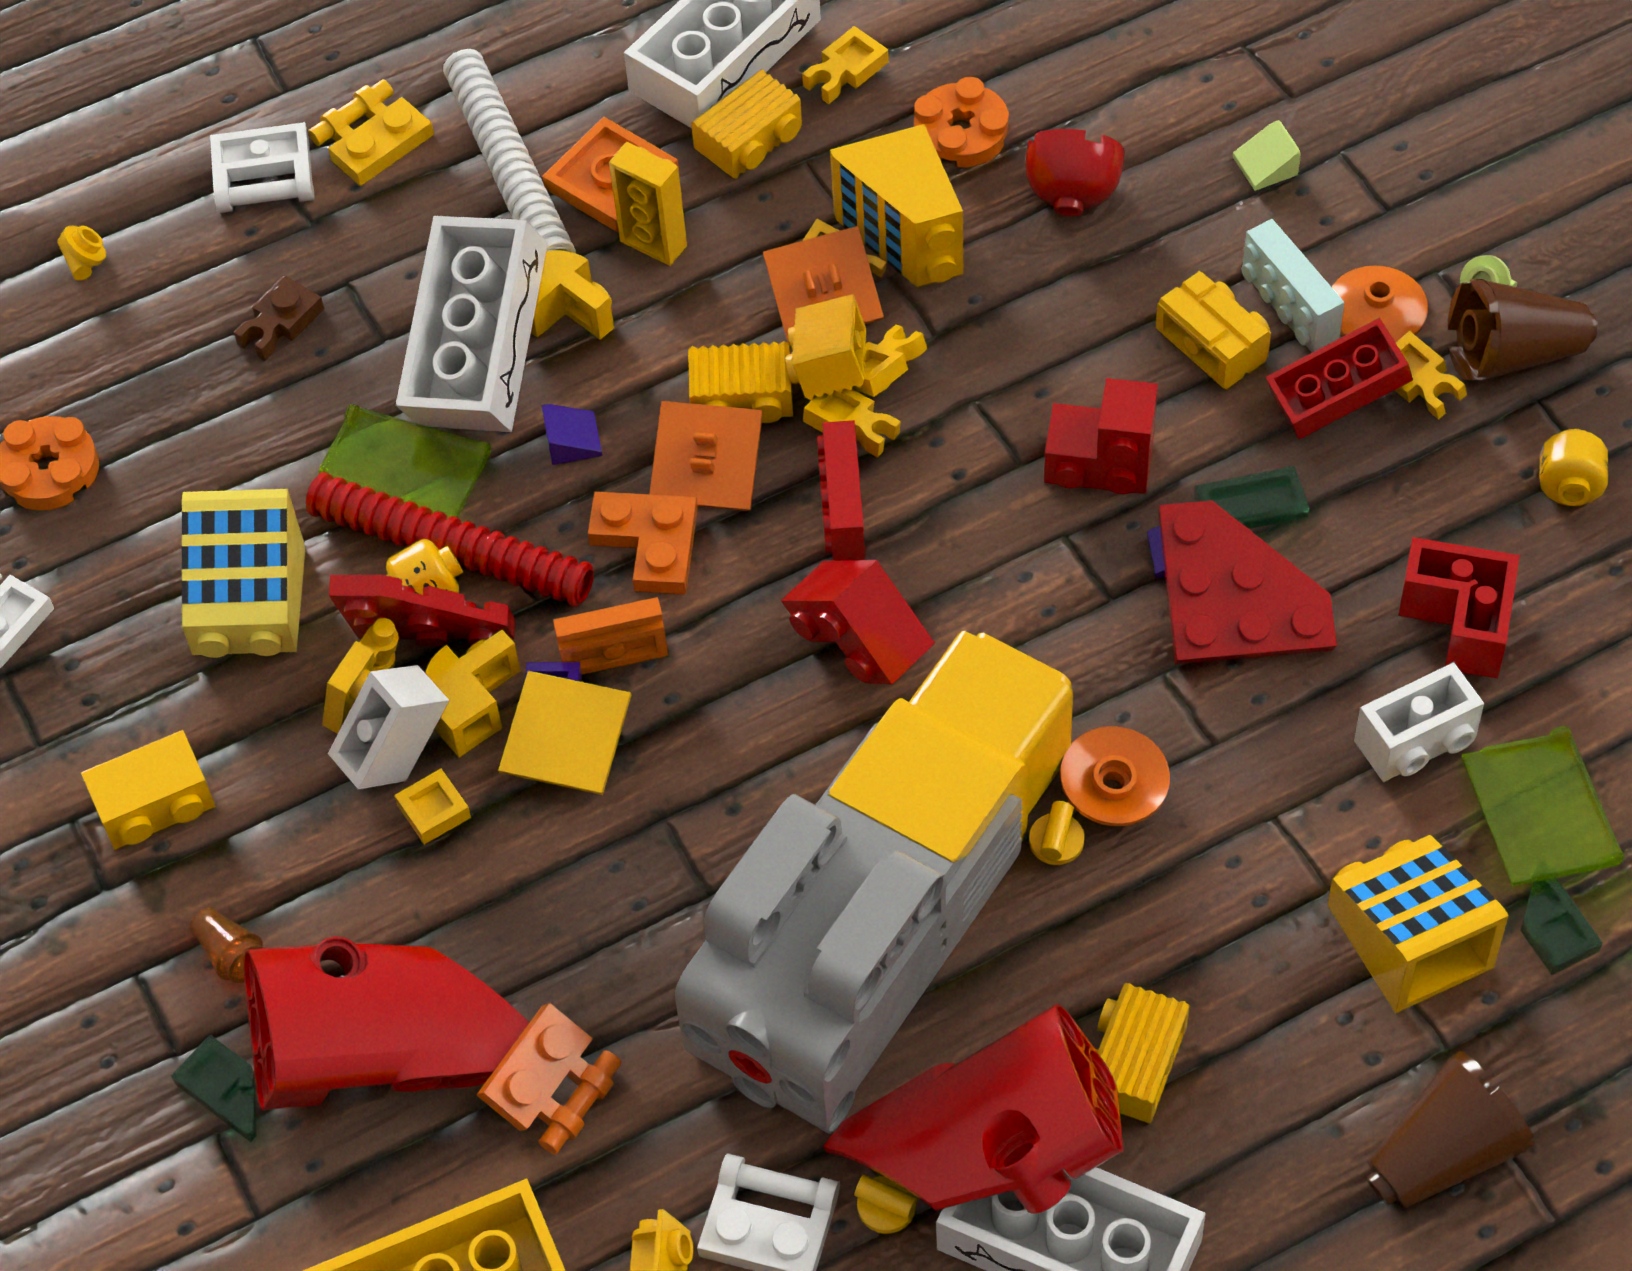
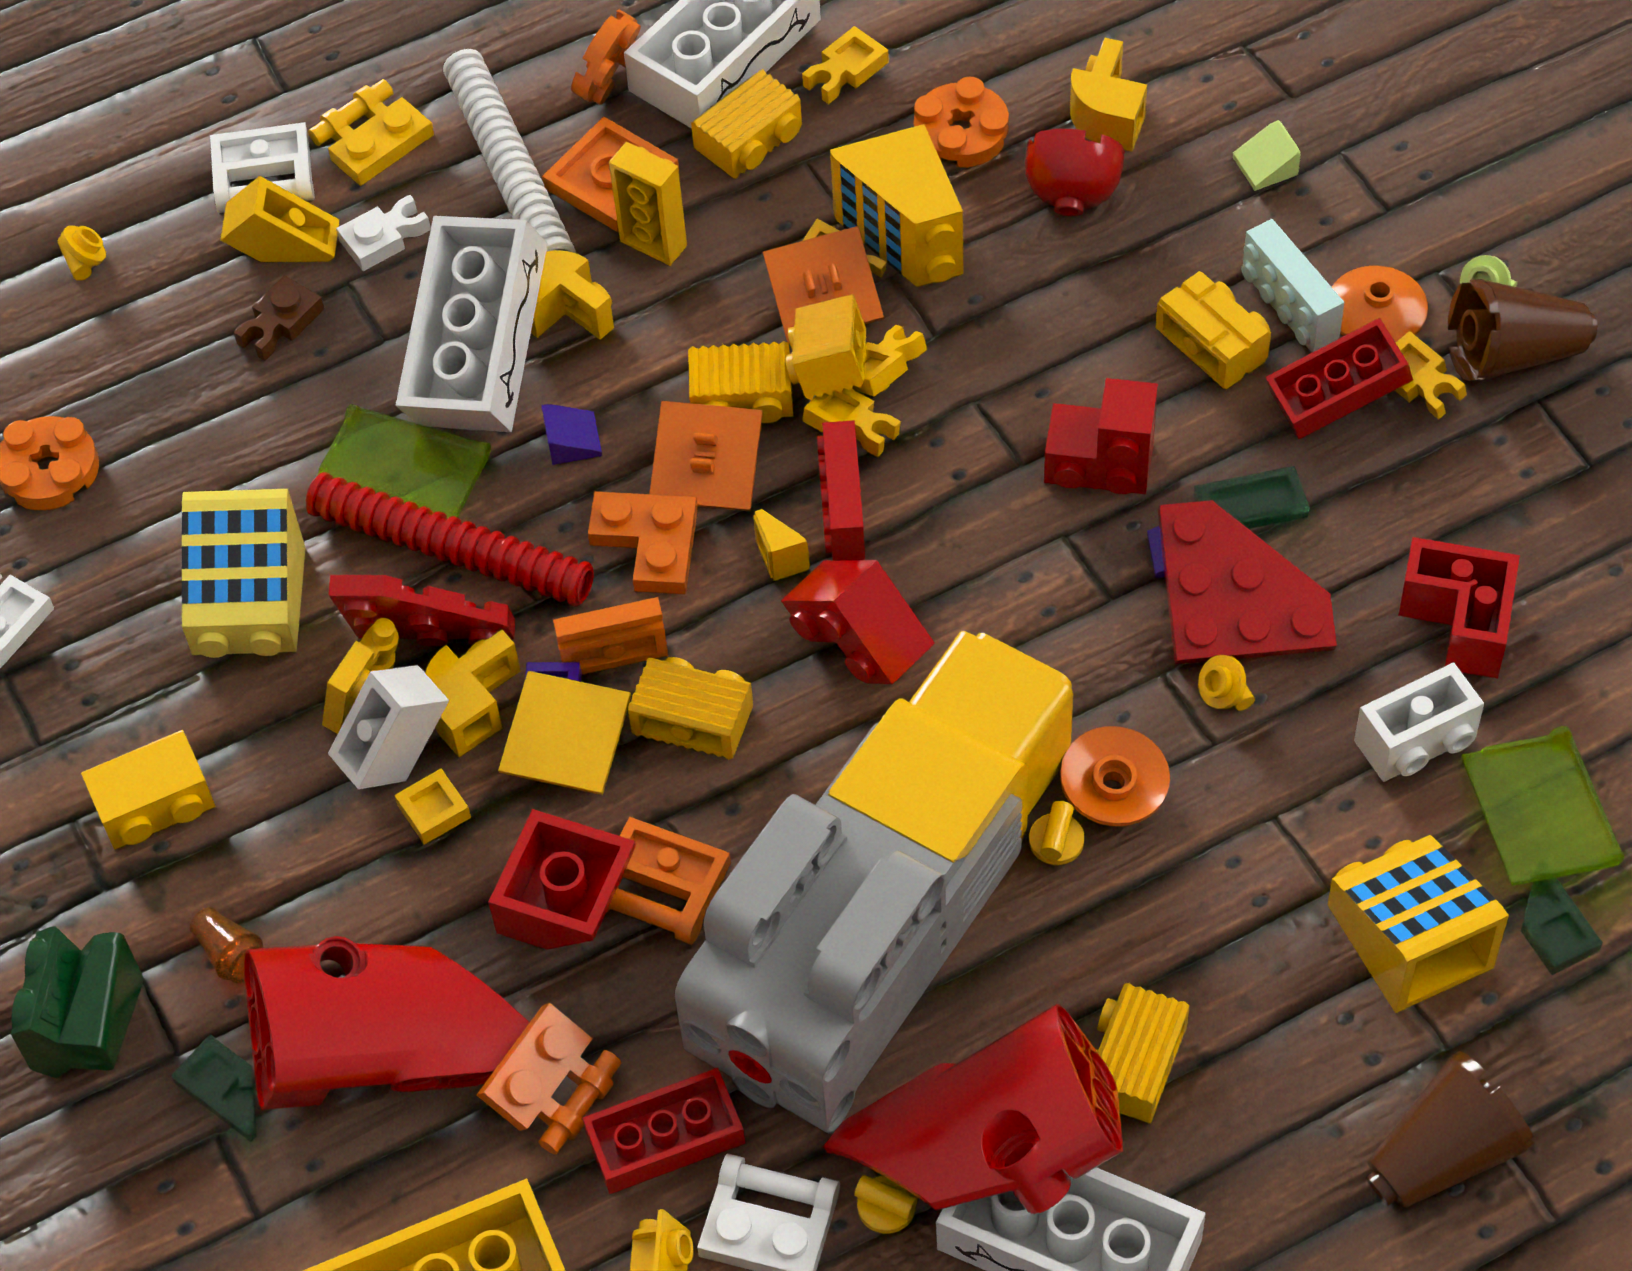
(75, 1002): none -> dark green piece
(278, 225): none -> yellow slope
(380, 235): none -> white plate
(425, 566): yellow head -> none
(558, 882): none -> red slope
(605, 56): none -> orange plate
(663, 1130): none -> red piece
(676, 868): none -> orange plate
(691, 706): none -> yellow brick
(780, 546): none -> yellow slope
(1104, 101): none -> yellow brick
(1224, 684): none -> yellow plate
(1573, 467): yellow head -> none

